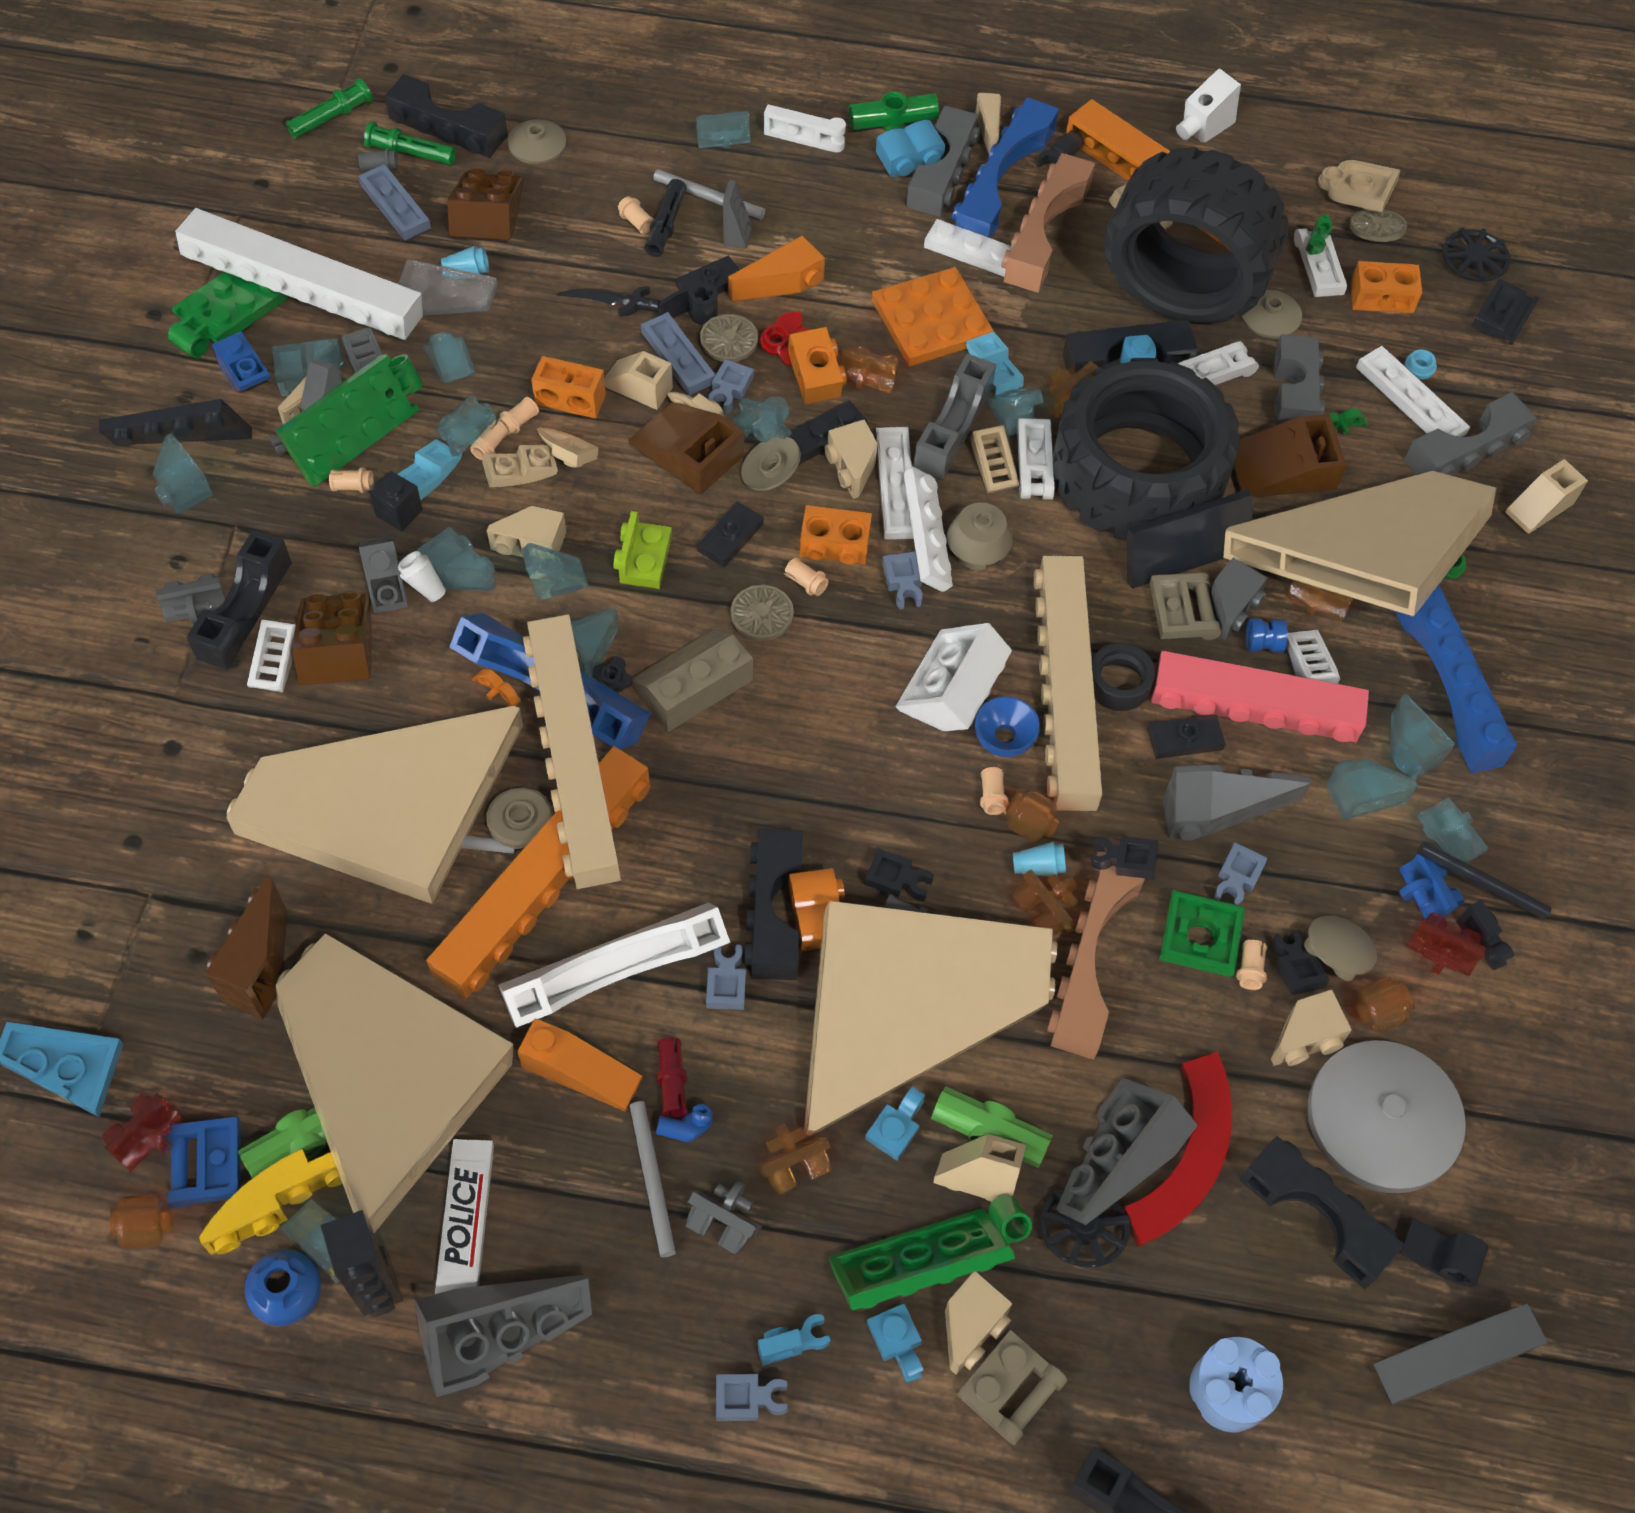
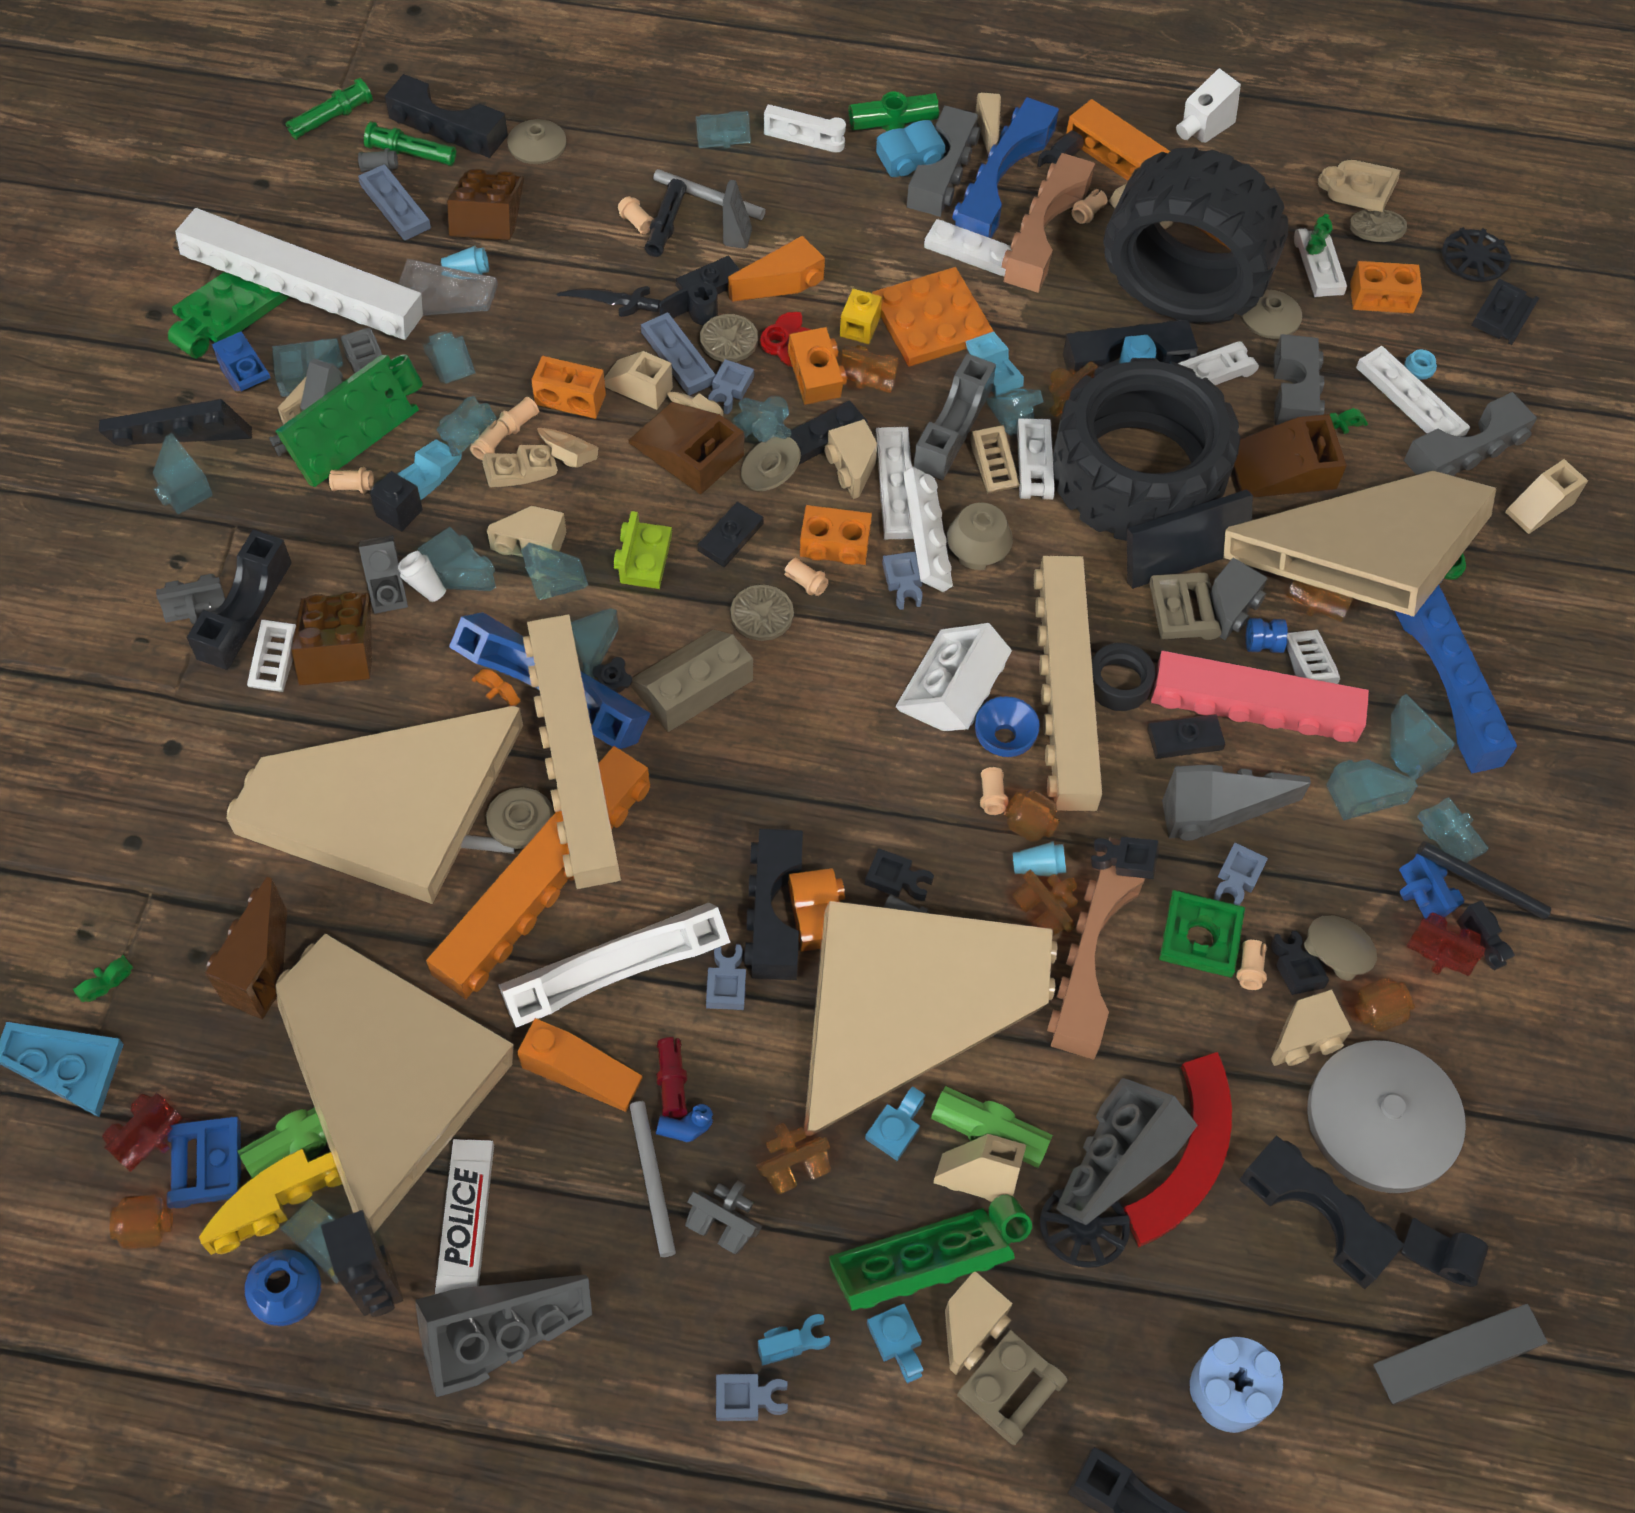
(111, 978): none -> green piece
(860, 316): none -> yellow brick
(1084, 210): none -> light nougat pin

